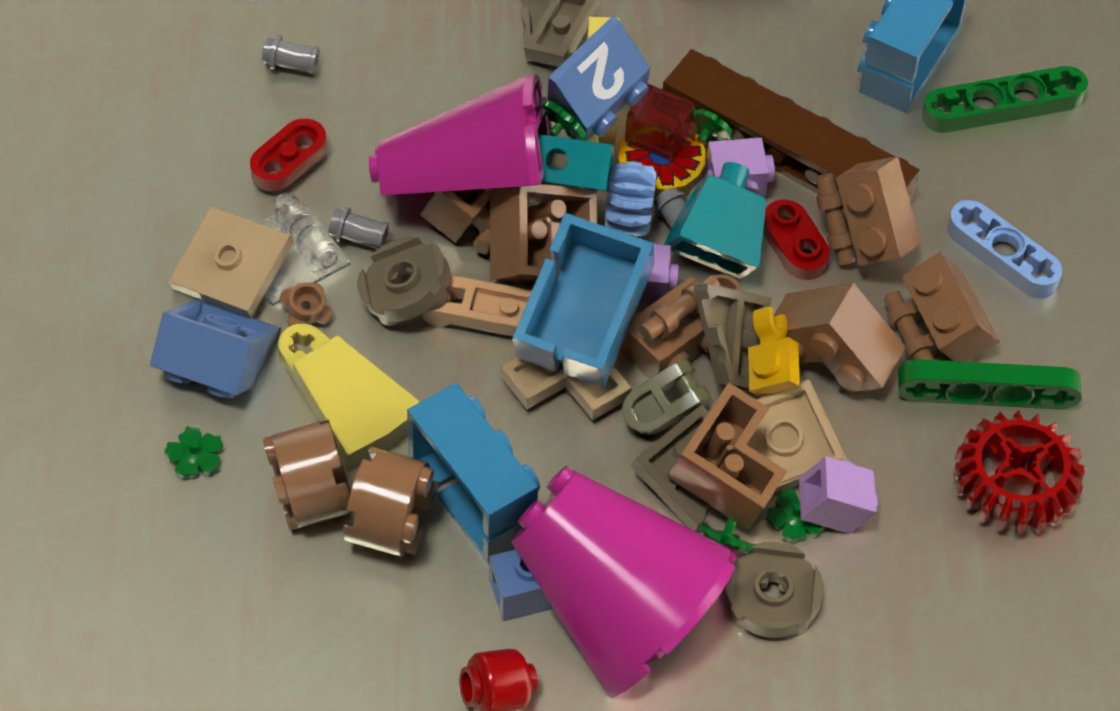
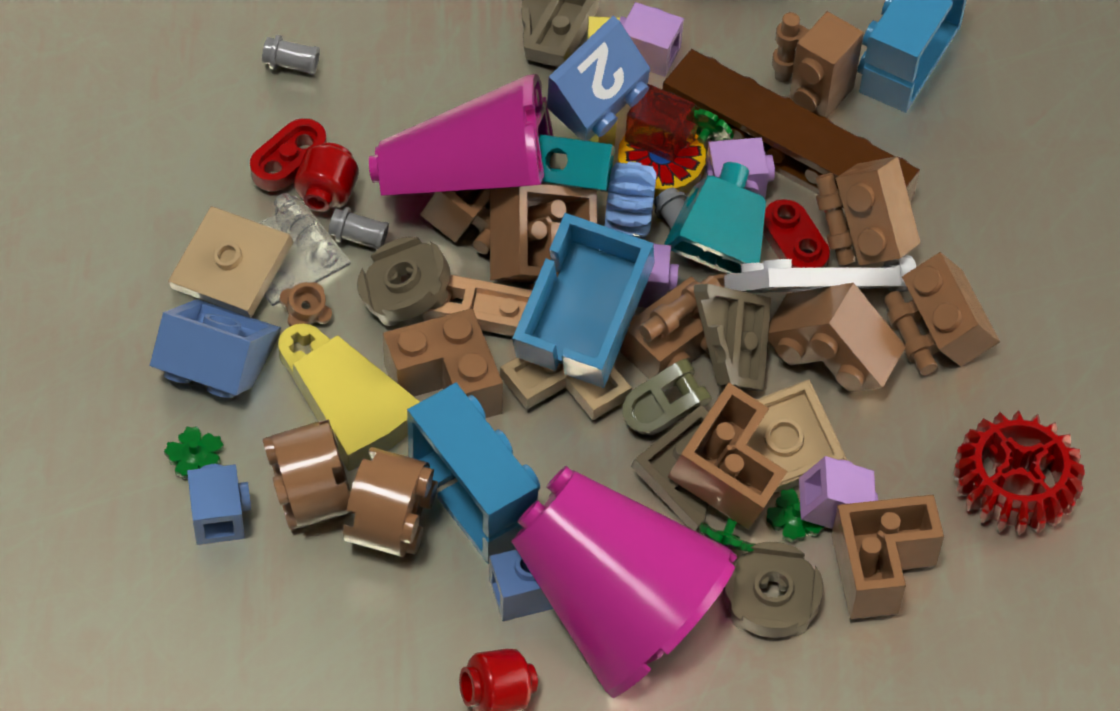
(217, 503): none -> medium blue brick
(327, 176): none -> red head
(444, 353): none -> medium nougat brick
(563, 120): green plant -> none
(655, 35): none -> lavender brick
(776, 358): yellow plate -> none
(781, 277): none -> white plate
(820, 58): none -> medium nougat brick
(877, 543): none -> medium nougat brick
(989, 384): green beam -> none
(1001, 92): green beam -> none
(1007, 266): light blue beam -> none

